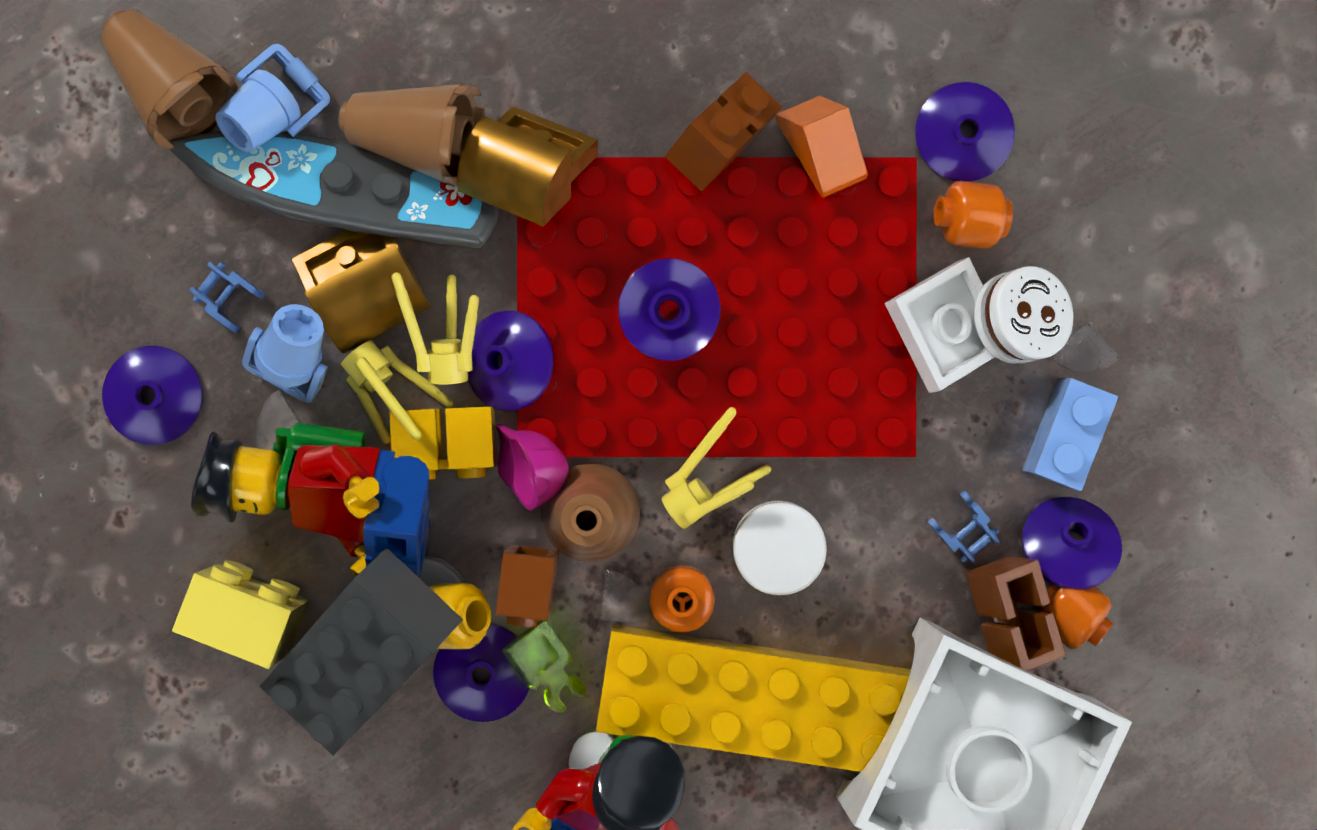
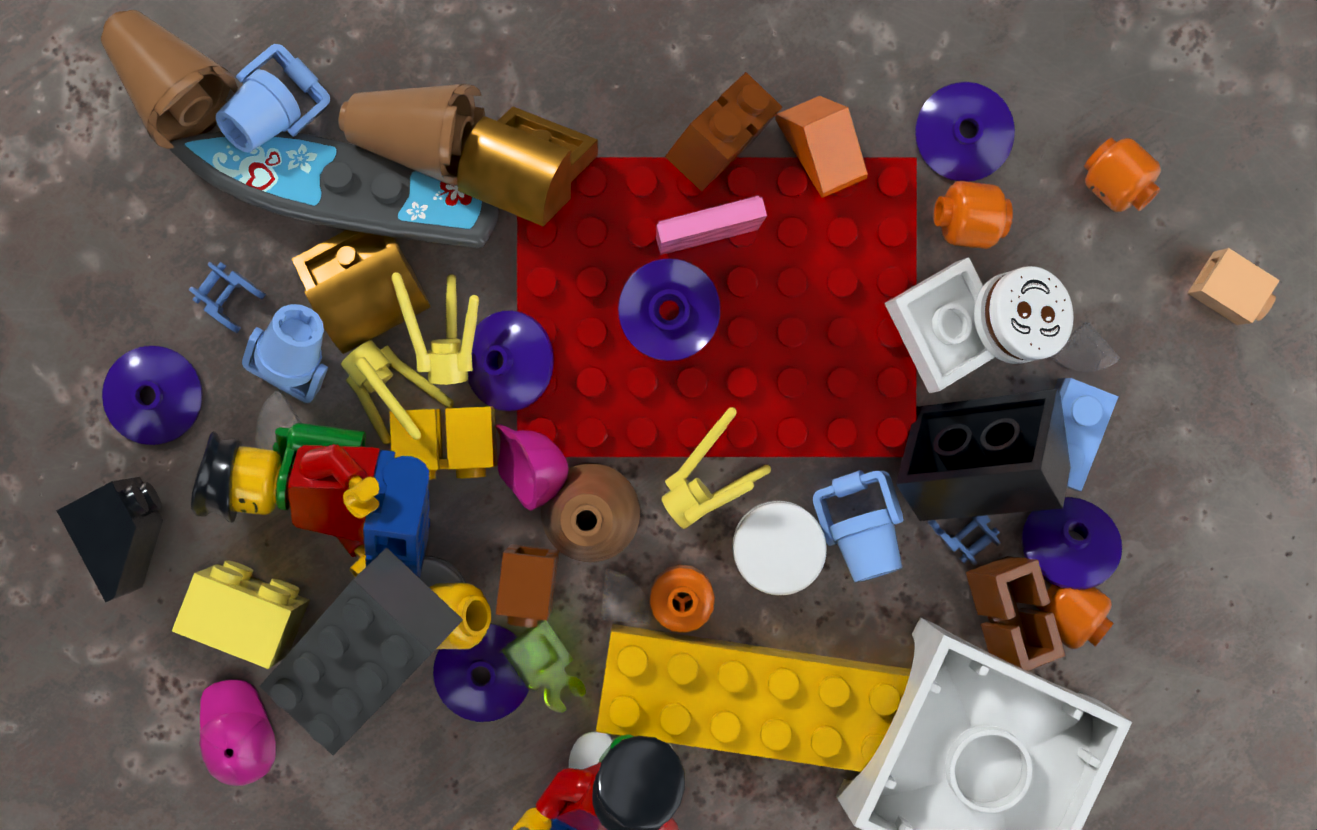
(115, 533): none -> black slope
(236, 720): none -> dark pink cap
(710, 225): none -> bright pink tile
(868, 539): none -> light blue piece
(986, 457): none -> black slope
(1122, 175): none -> orange head
(1235, 287): none -> light nougat brick

